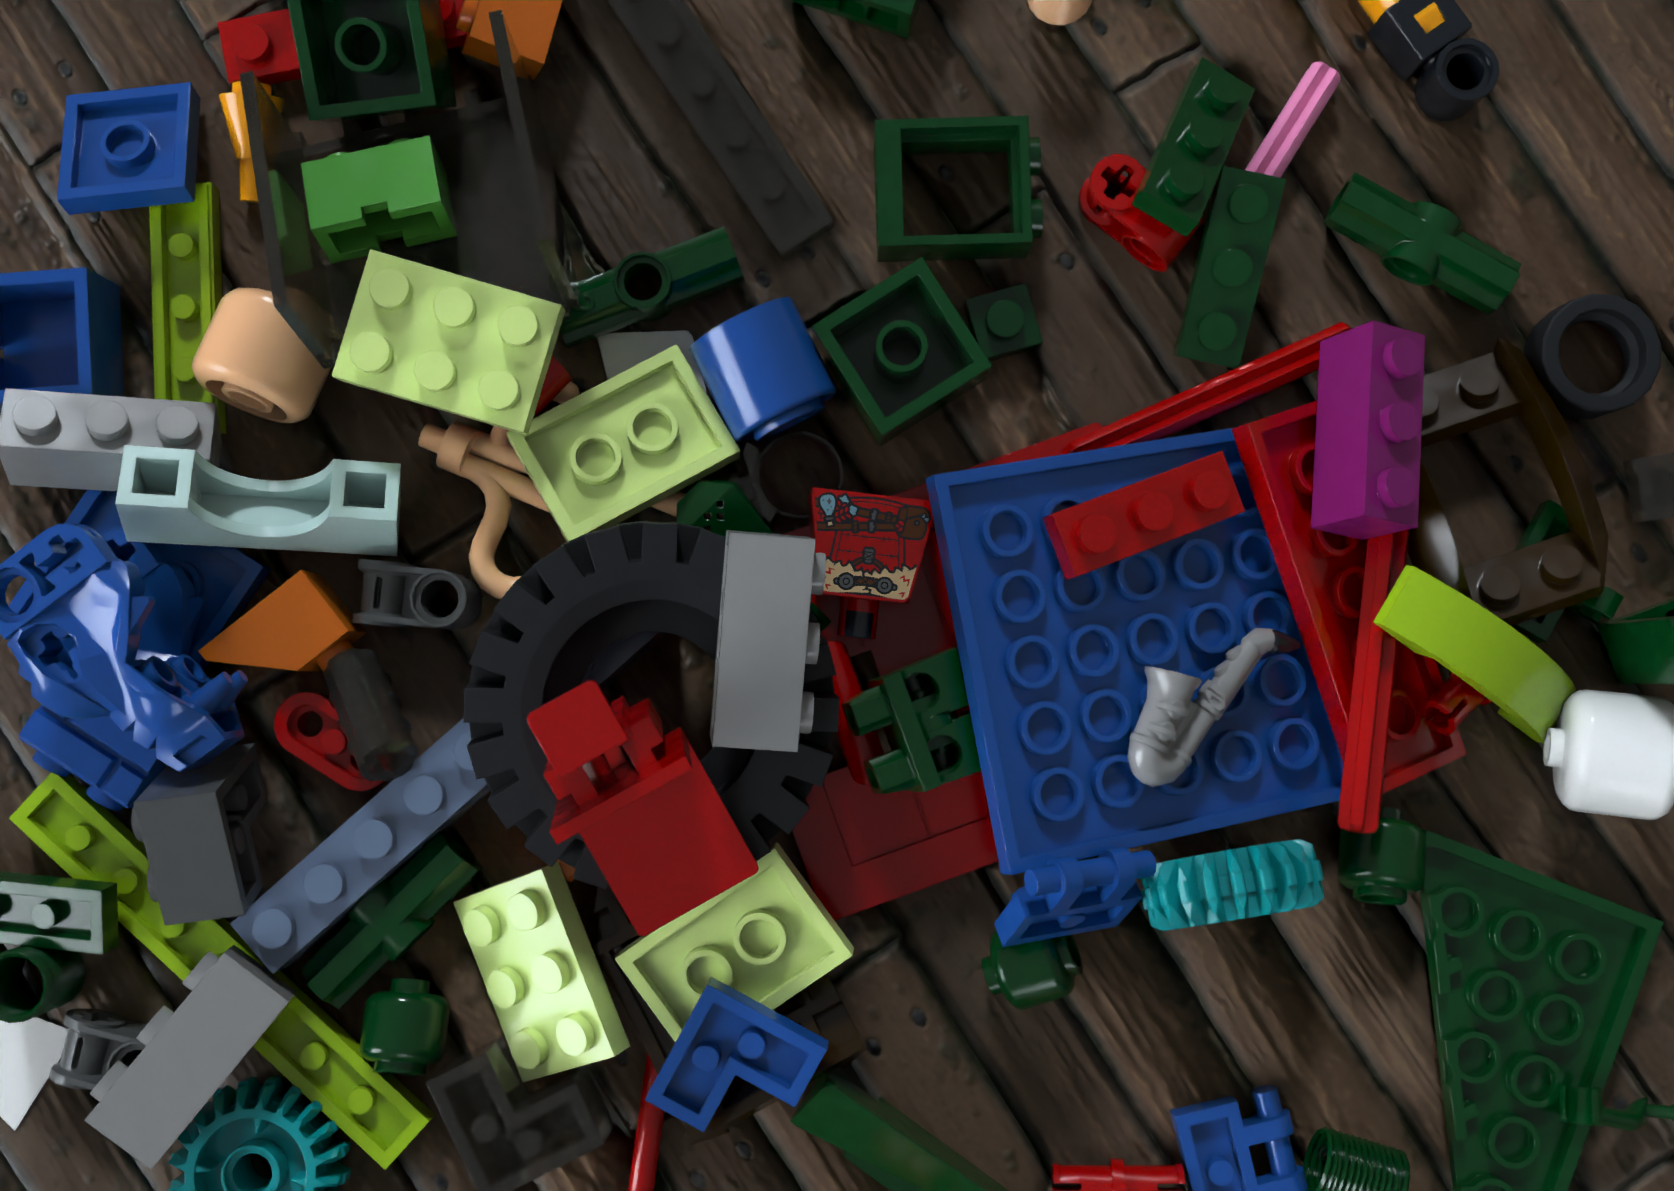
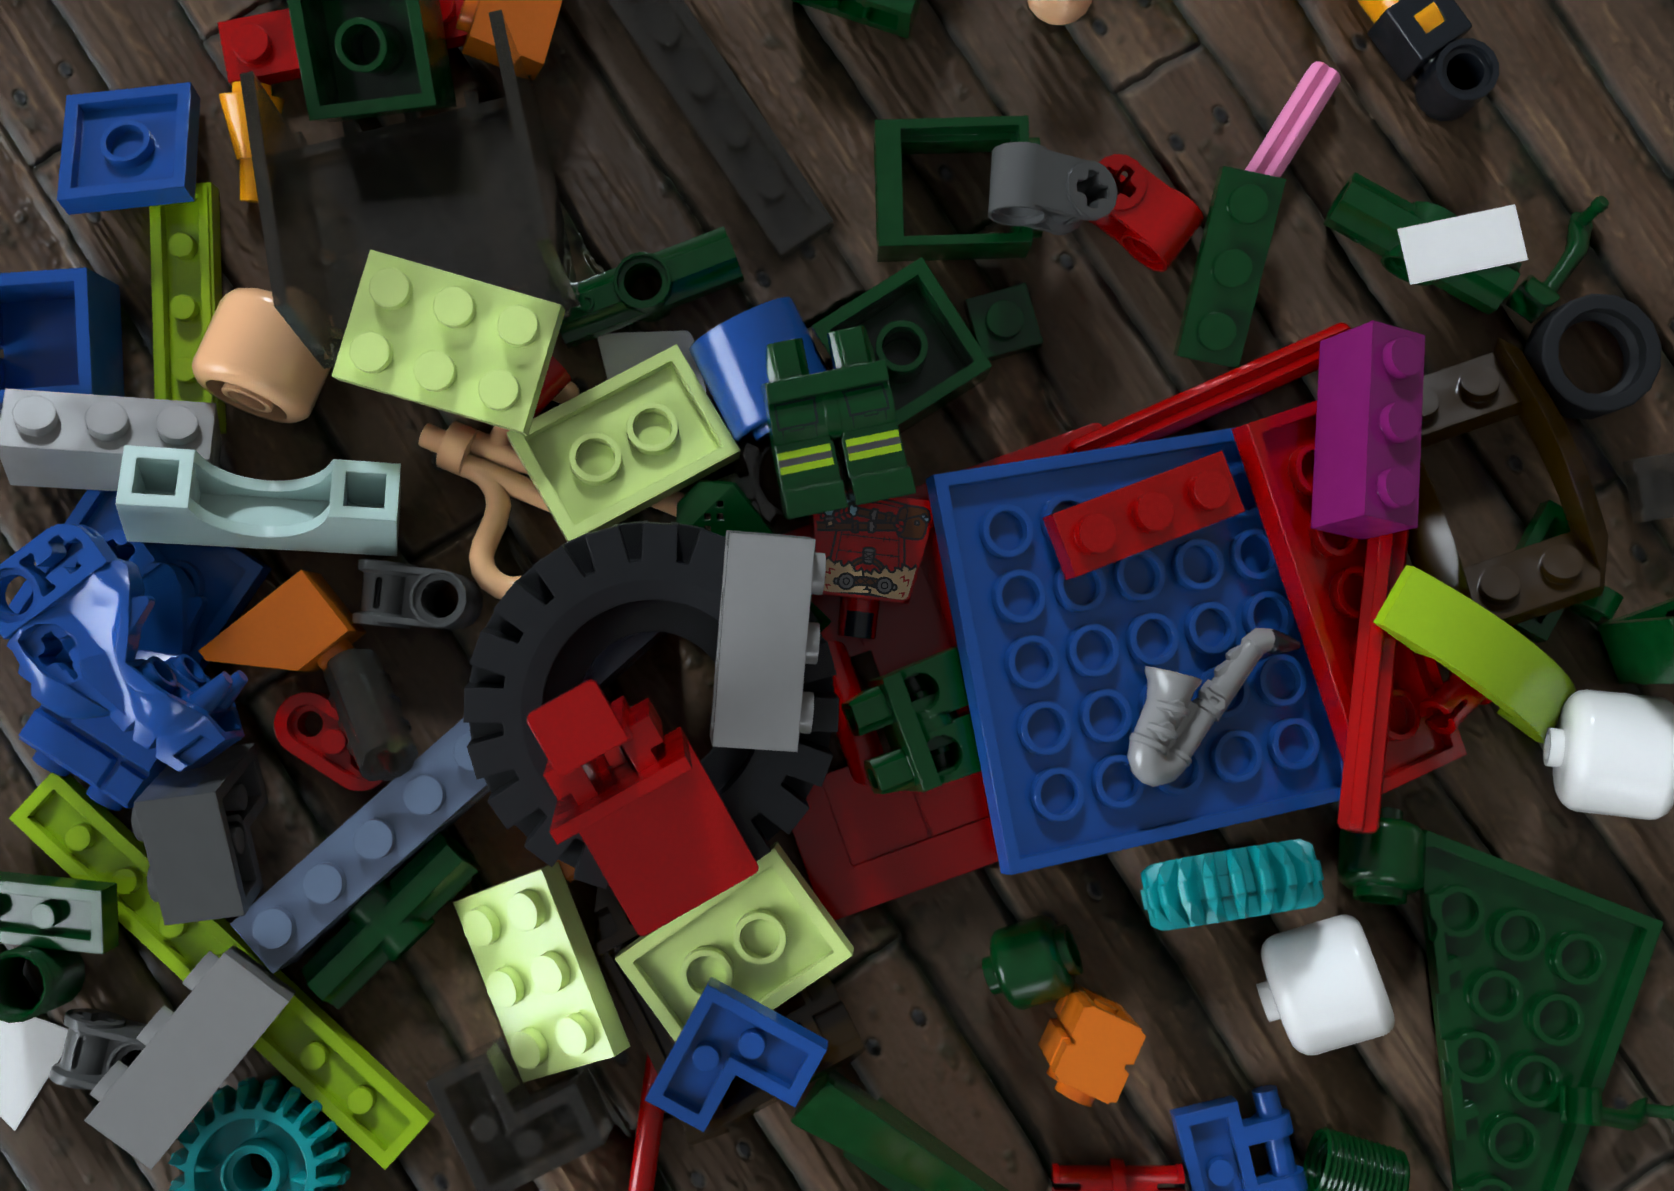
(378, 197): bright green brick -> none
(404, 1028): dark green head -> none
(838, 405): none -> dark green hips
(1047, 188): none -> dark grey piece
(1074, 896): blue plate -> none
(1090, 1046): none -> orange brick
(1193, 147): dark green plate -> none
(1324, 986): none -> white head
(1462, 244): none -> white sticker
(1534, 296): none -> dark green piece

